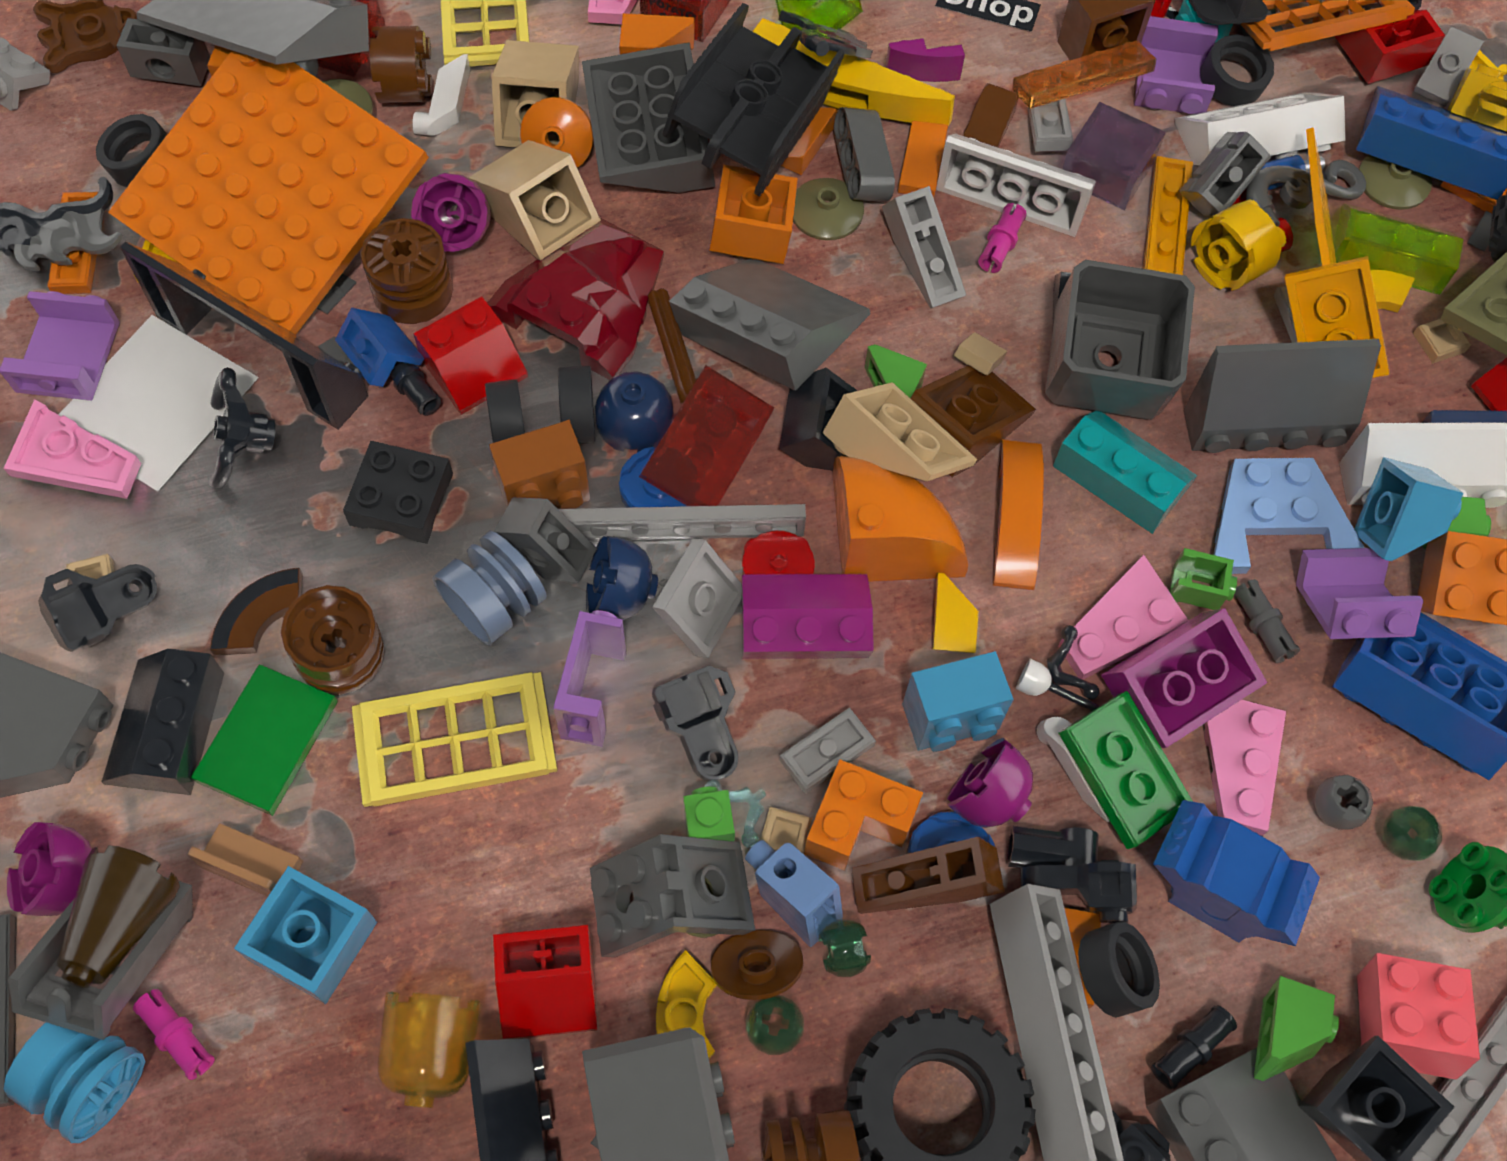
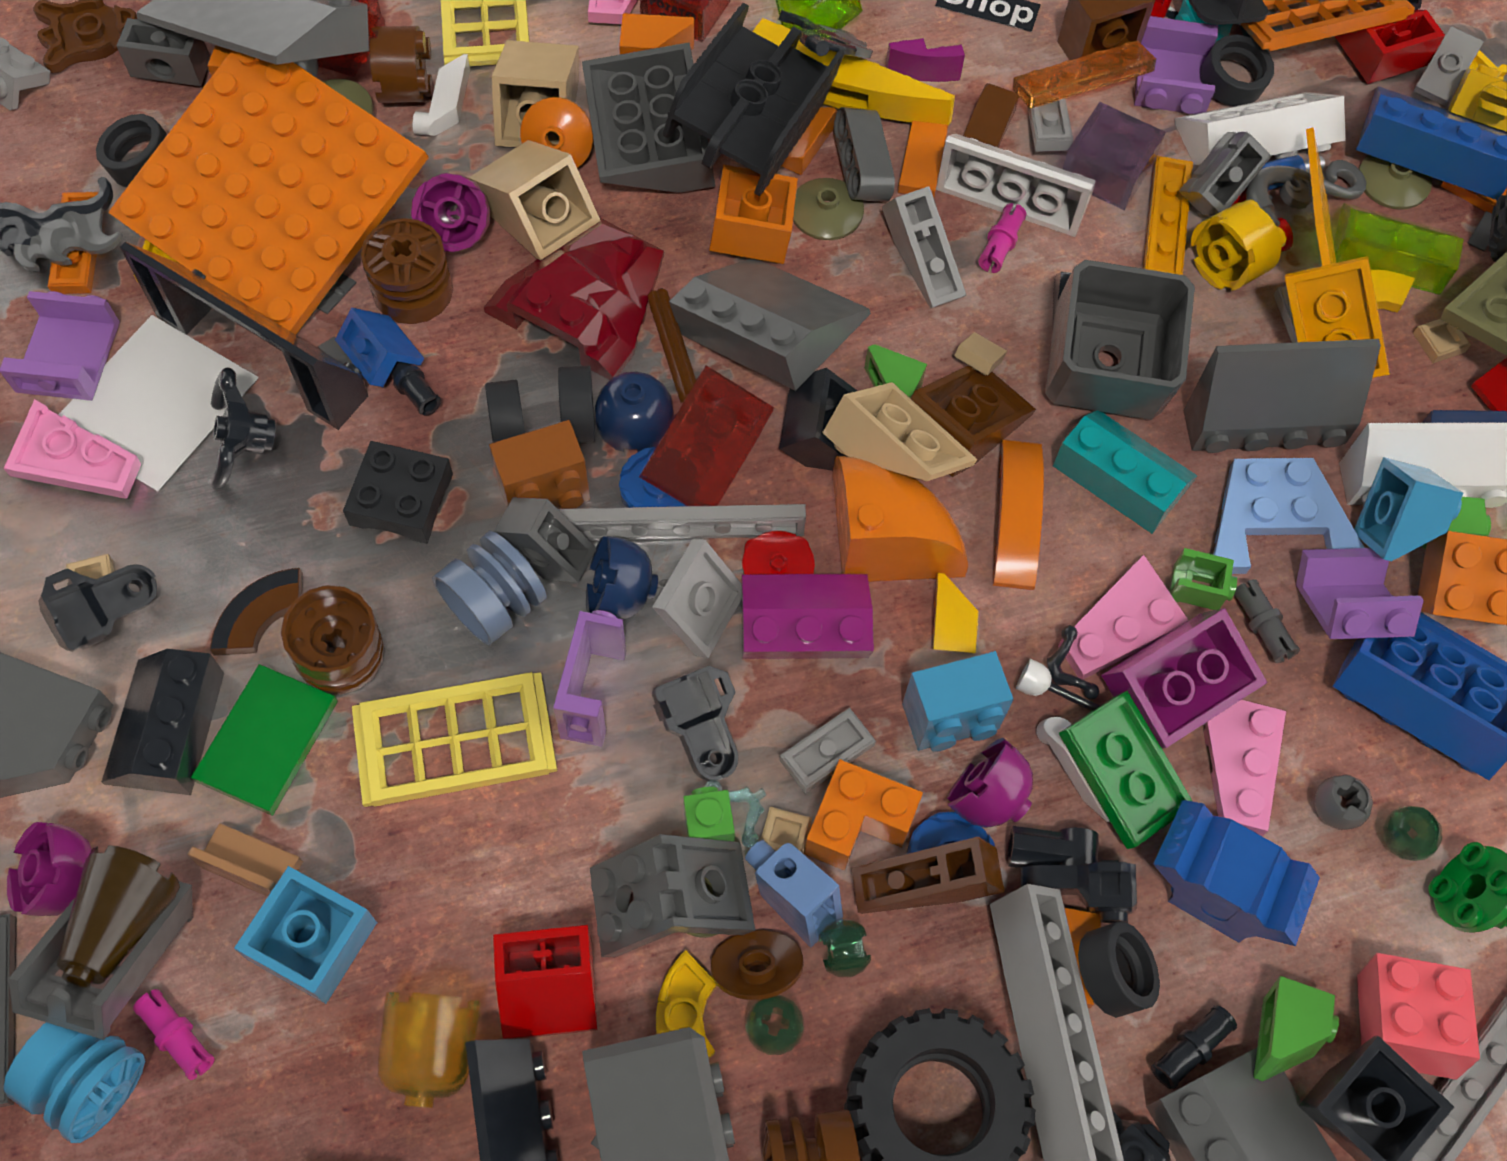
(468, 352): red slope -> none

